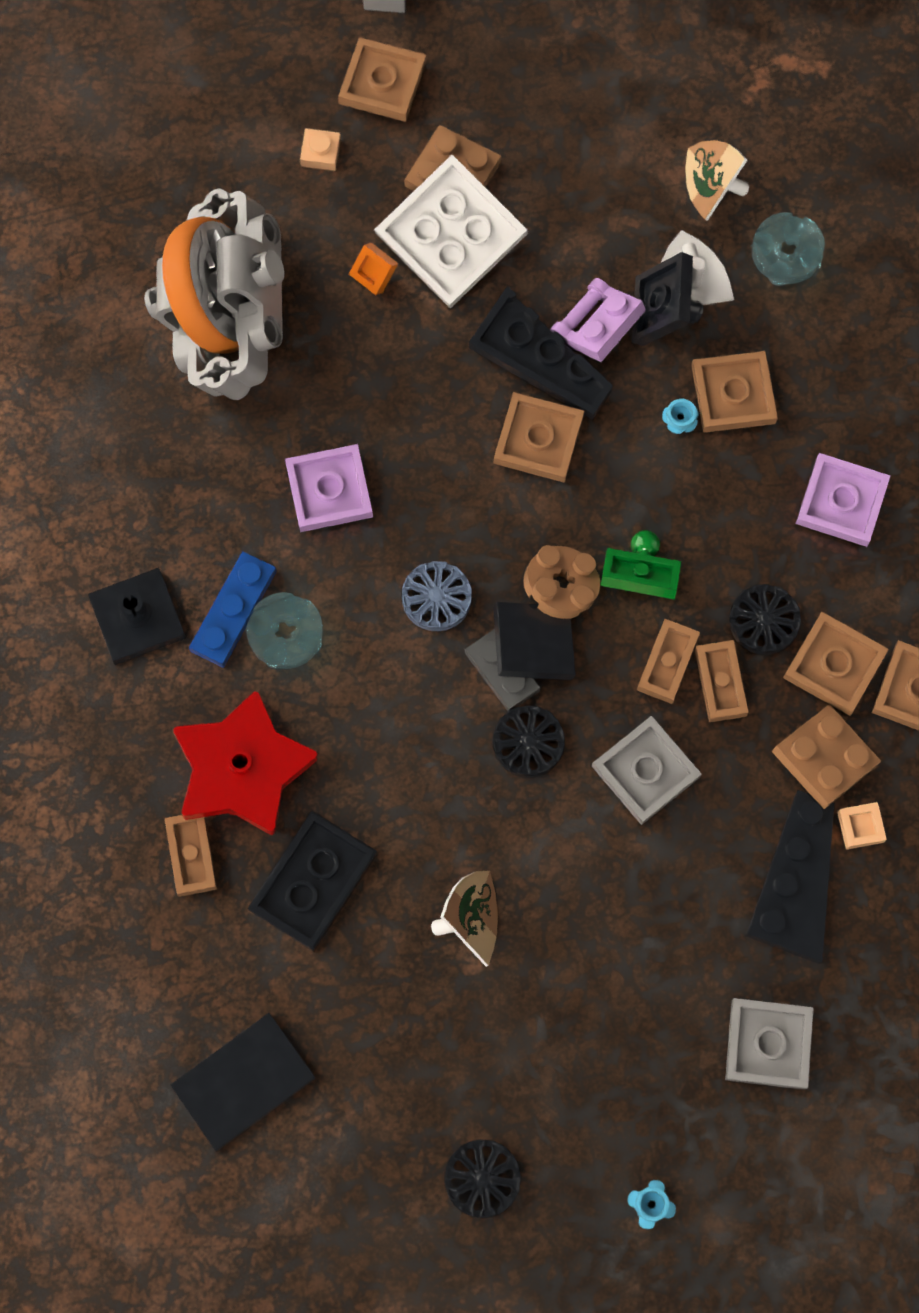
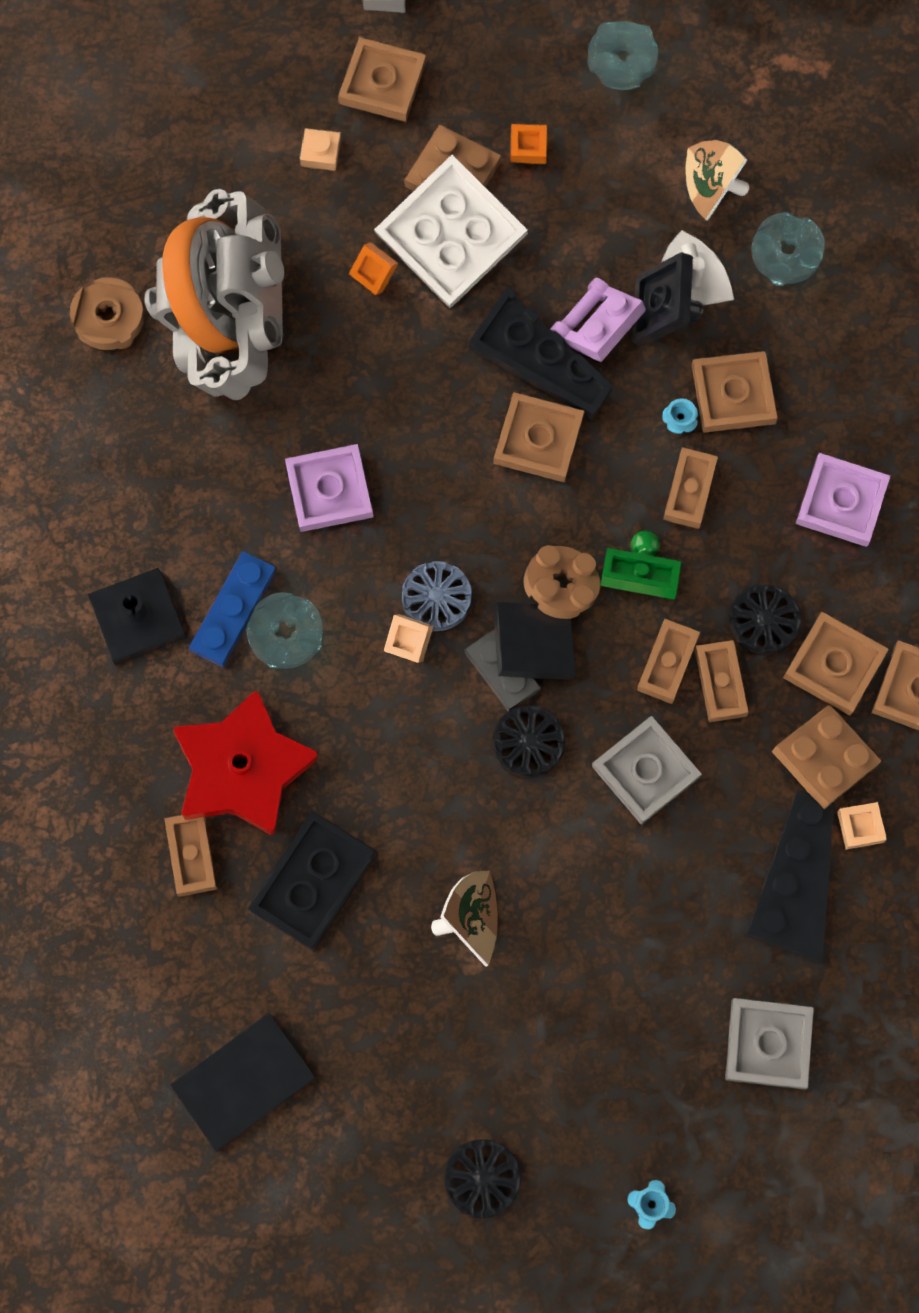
(112, 333): none -> medium nougat plate
(408, 638): none -> light nougat plate
(528, 143): none -> orange plate
(625, 36): none -> clear light blue plate
(690, 488): none -> medium nougat plate

